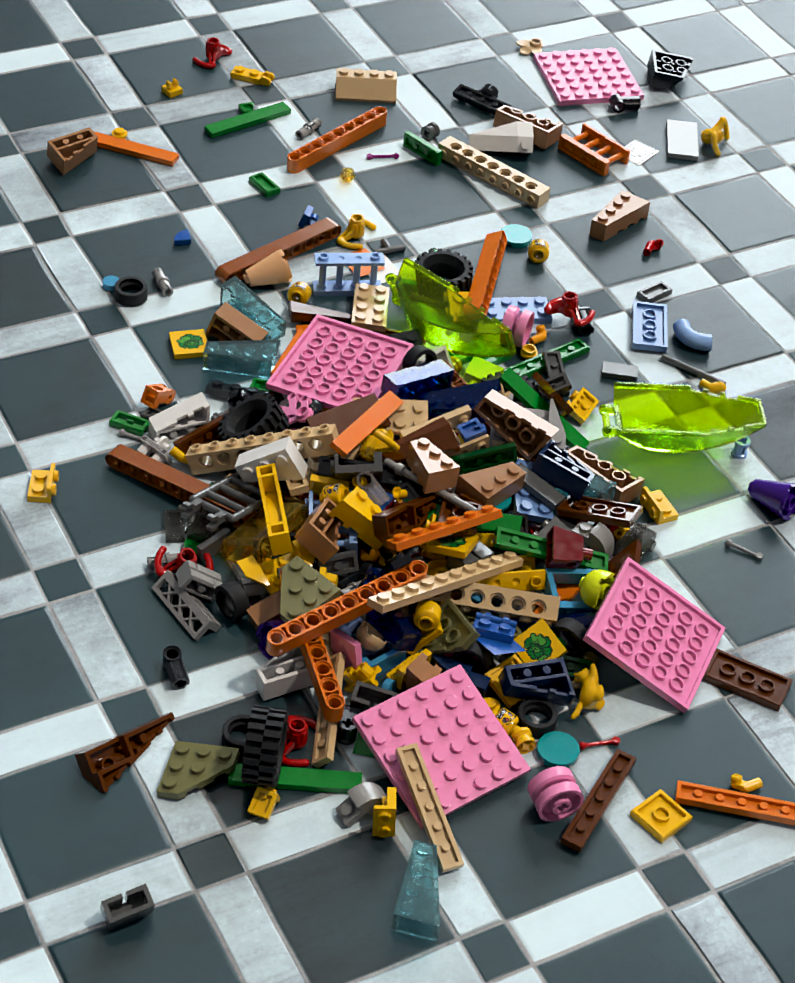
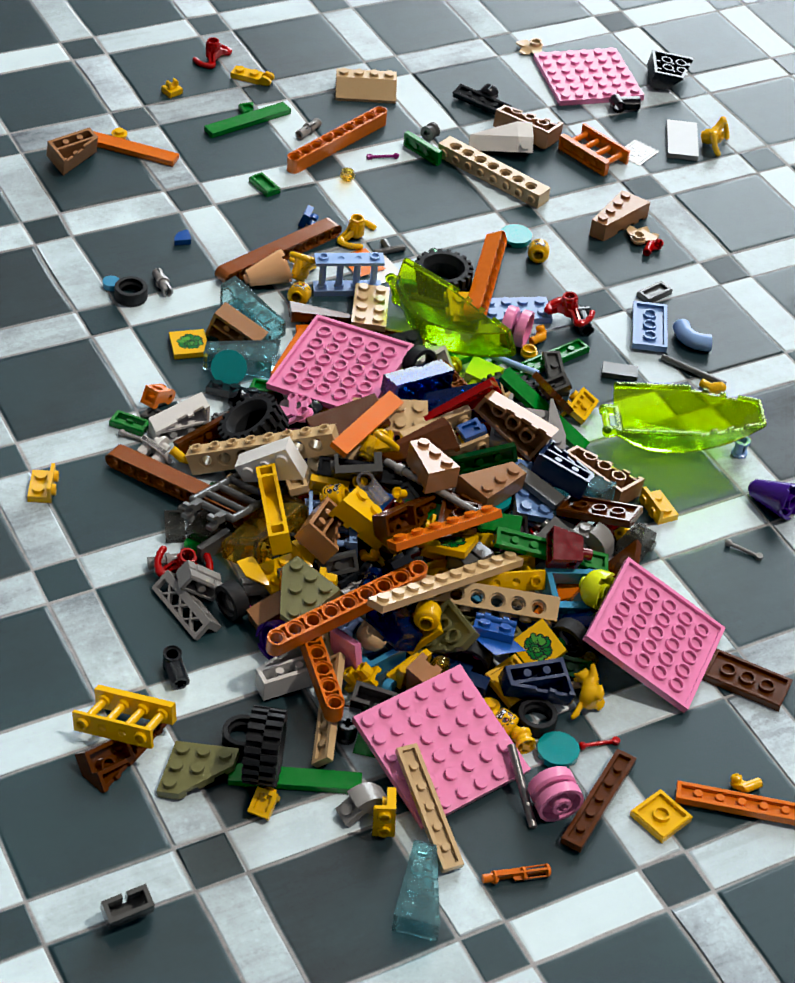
(127, 703): none -> yellow fence
(229, 366): none -> teal tile
(297, 738): red piece -> none
(302, 265): none -> yellow piece
(442, 662): none -> clear yellow plate
(470, 397): none -> red fence
(516, 873): none -> orange piece
(519, 366): none -> light blue bar
(522, 787): none -> flat silver bar
(641, 235): none -> tan plate

